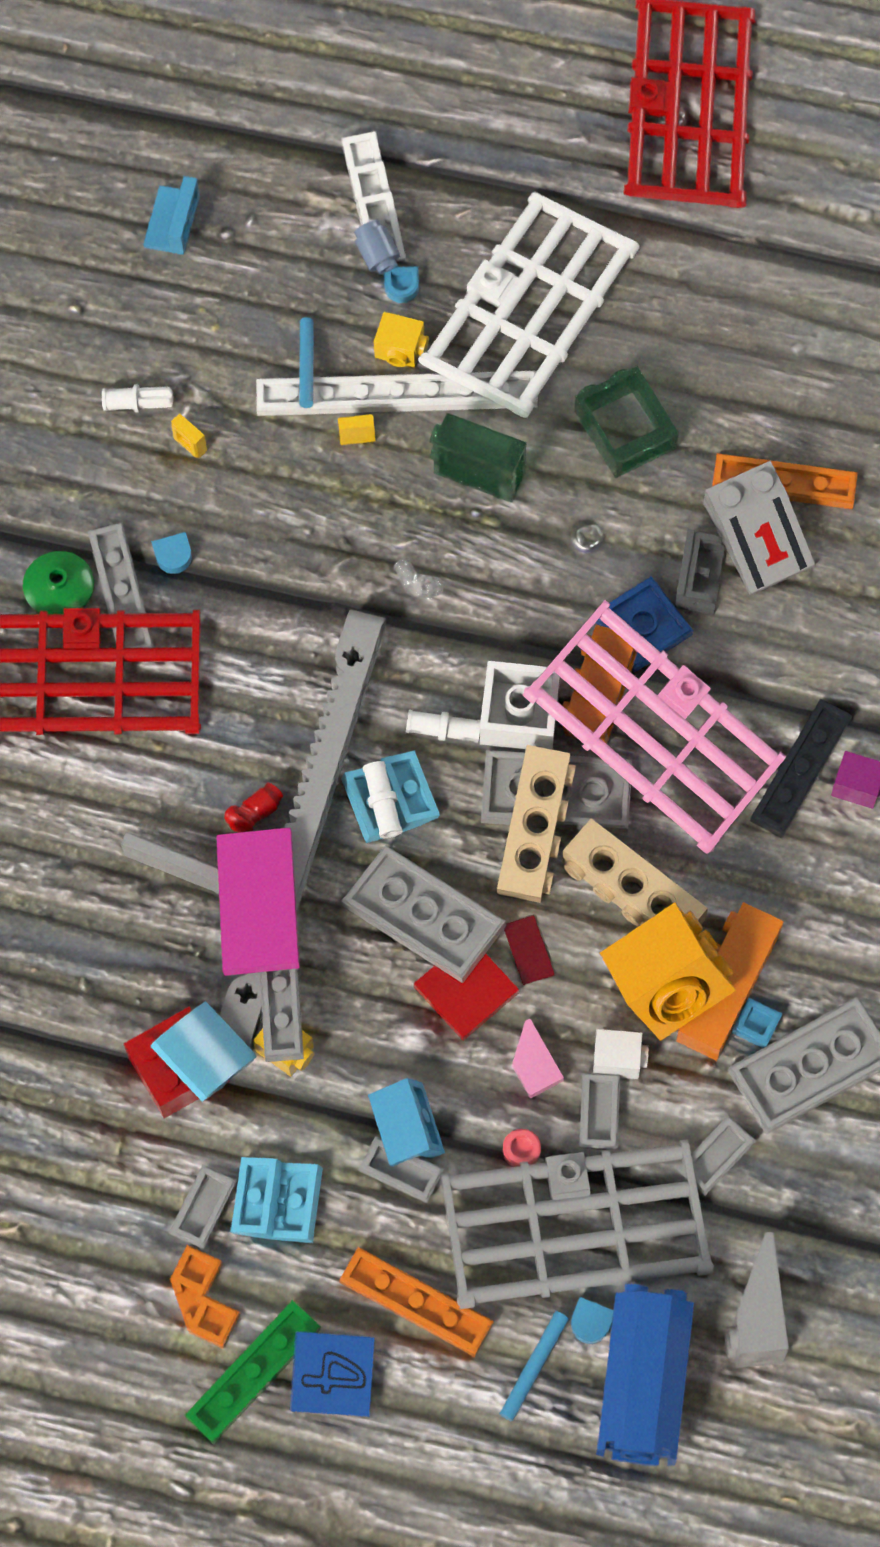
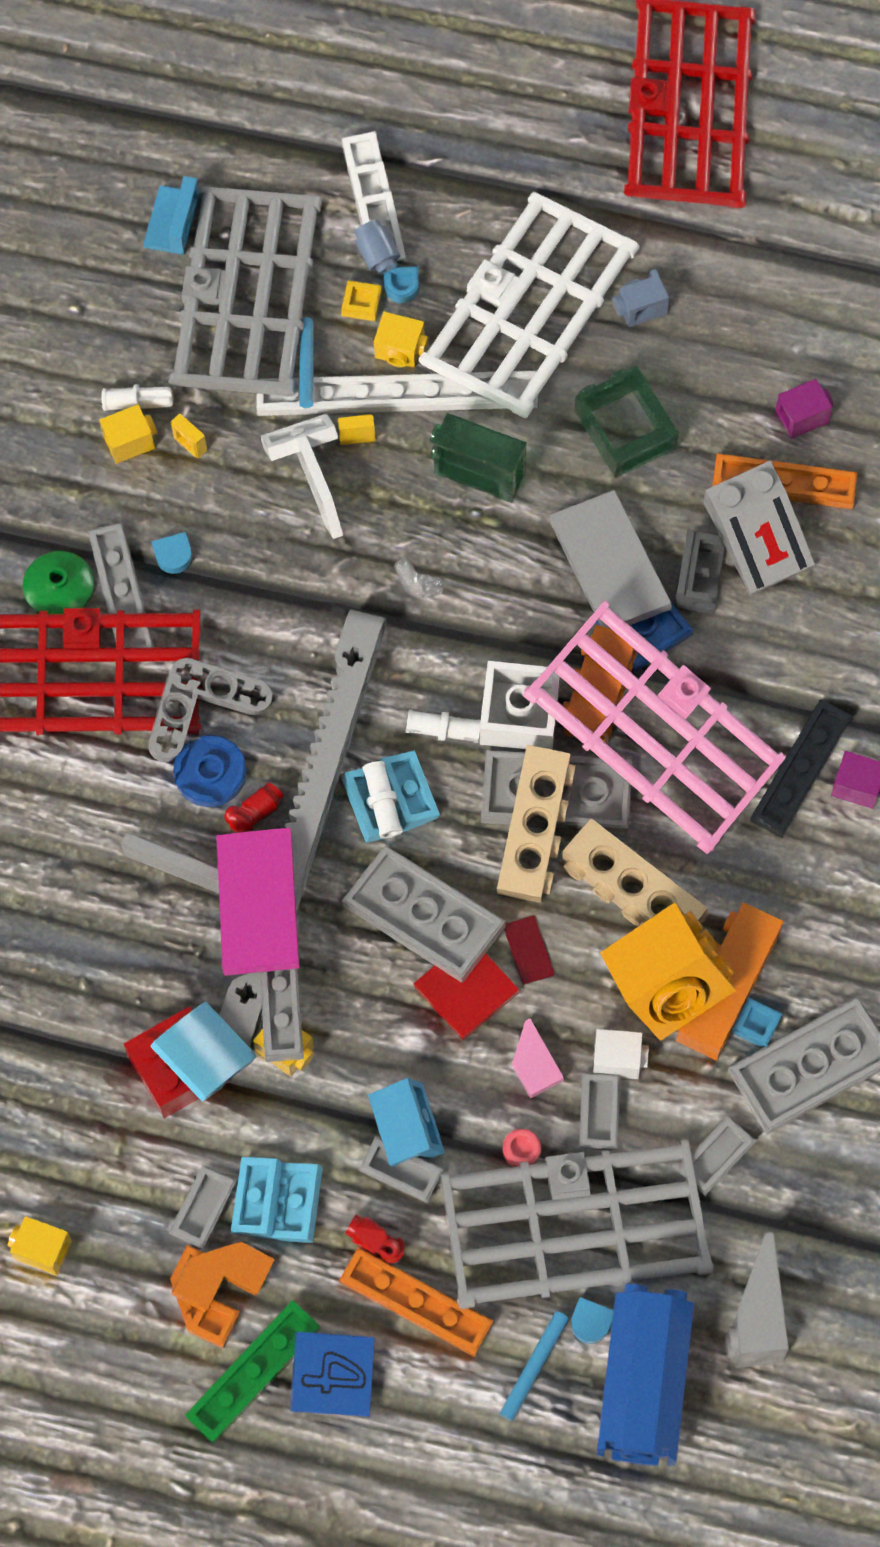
(39, 1245): none -> yellow brick
(128, 433): none -> yellow brick
(189, 693): none -> light grey beam
(210, 771): none -> blue tile
(218, 287): none -> light grey door
(235, 1263): none -> orange tile
(300, 440): none -> white piece
(361, 300): none -> yellow tile
(373, 1238): none -> red arm
(610, 559): none -> light grey tile
(642, 300): none -> sand blue brick
(804, 408): none -> magenta brick

